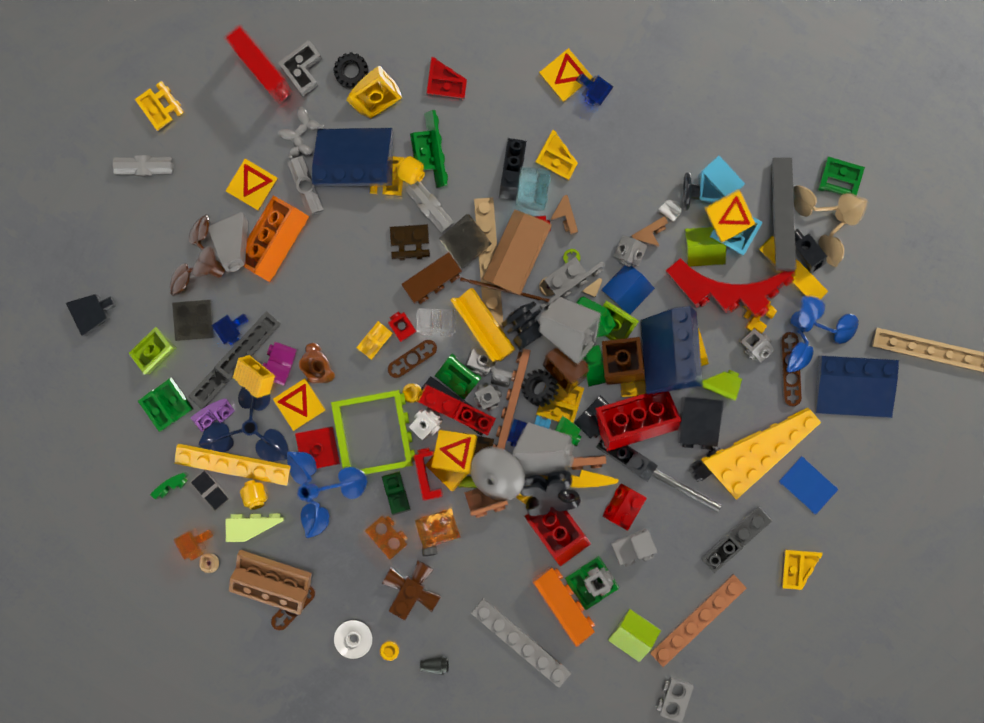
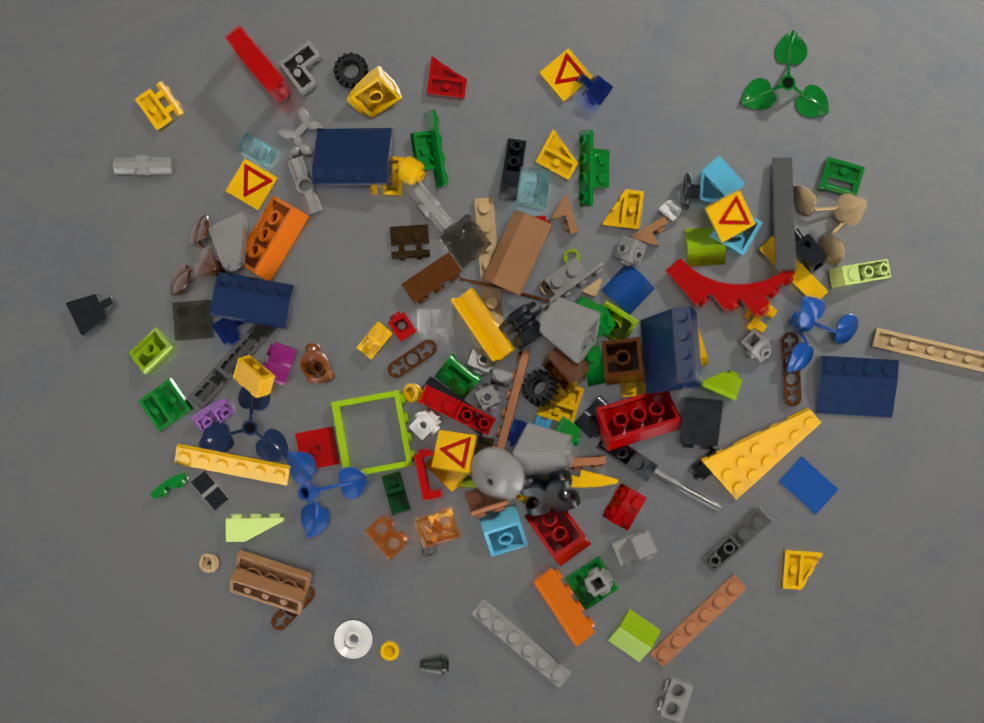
(192, 543): clear orange brick -> none
(252, 300): none -> dark blue slope
(253, 495): yellow head -> none
(271, 156): none -> clear light blue slope
(299, 404): yellow tile -> none
(411, 590): reddish brown brick -> none
(503, 531): none -> medium azure slope
(593, 168): none -> green bracket
(626, 211): none -> yellow wing
(760, 95): none -> green plant
(859, 273): none -> yellowish green slope

